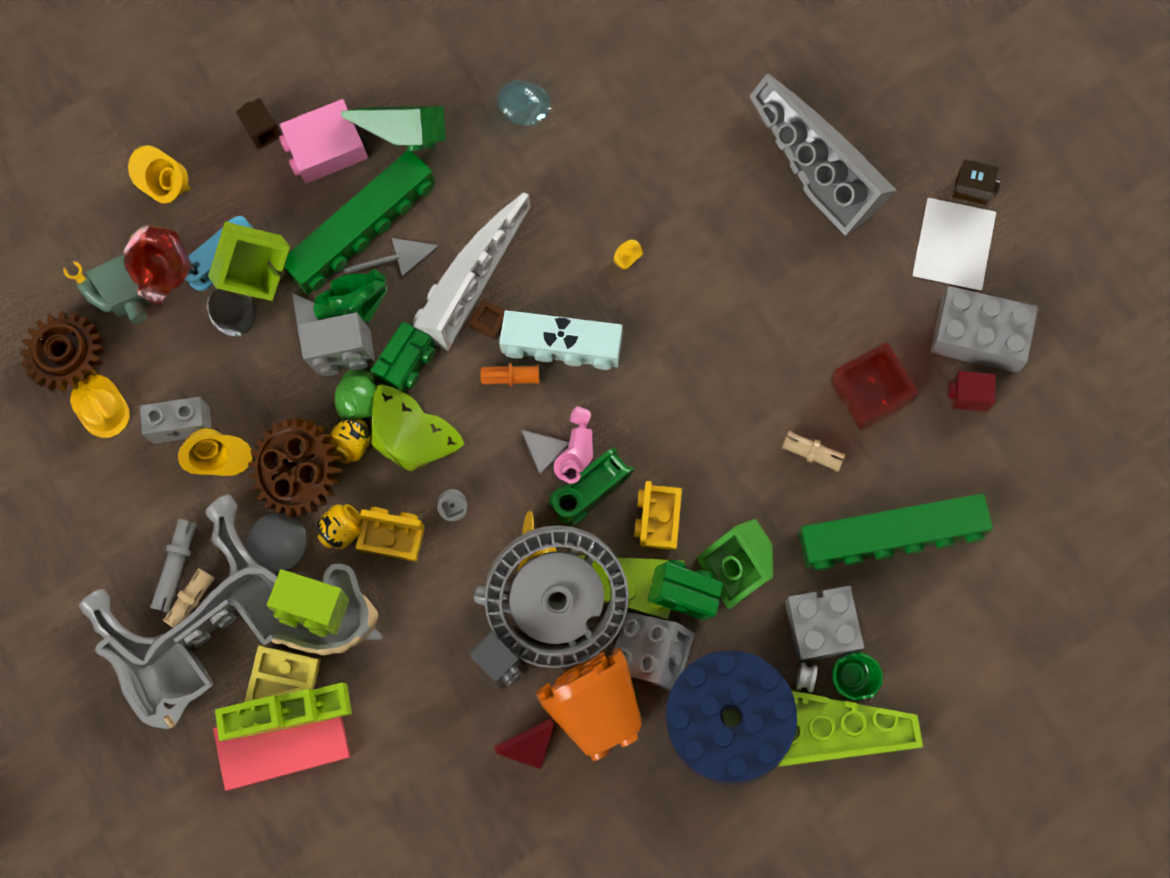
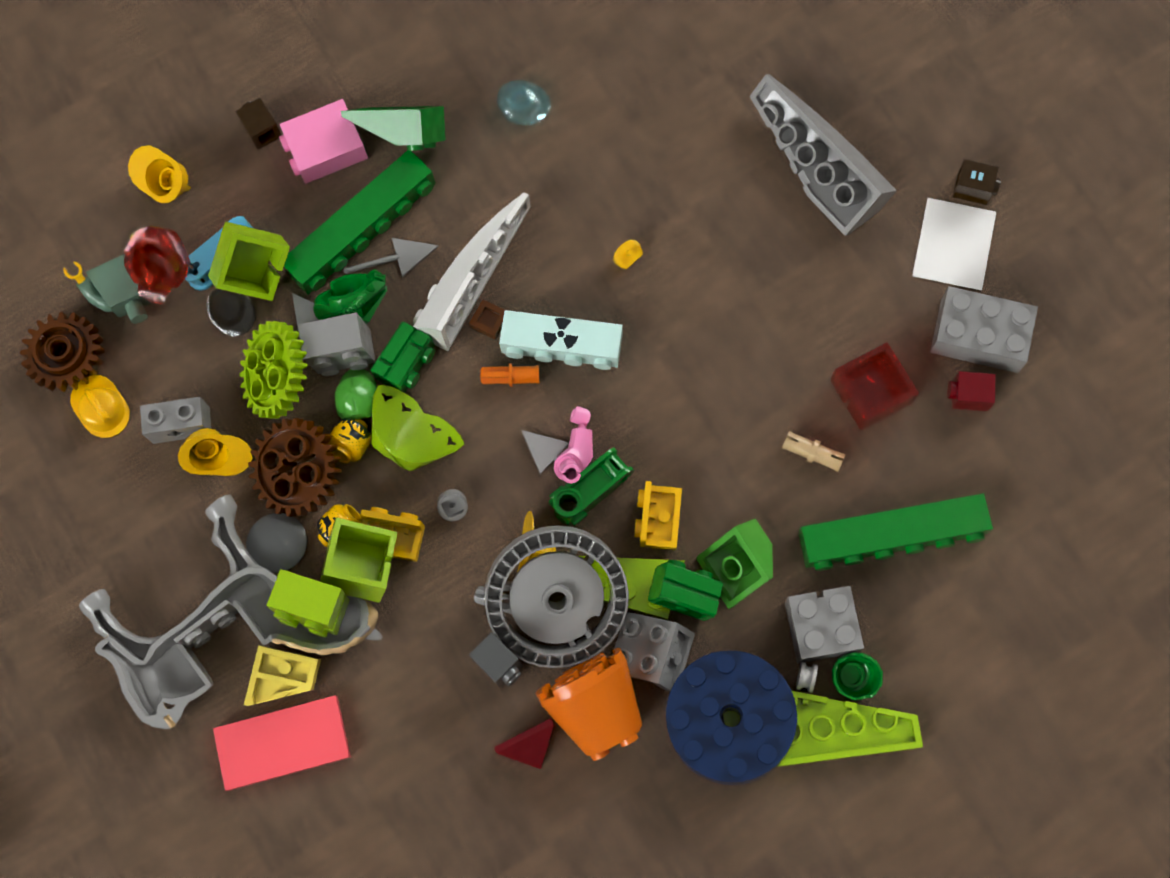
(173, 565): light grey pin -> none
(189, 598): tan pin -> none
(273, 370): none -> lime gear
(283, 712): lime slope -> none
(356, 557): none -> lime piece

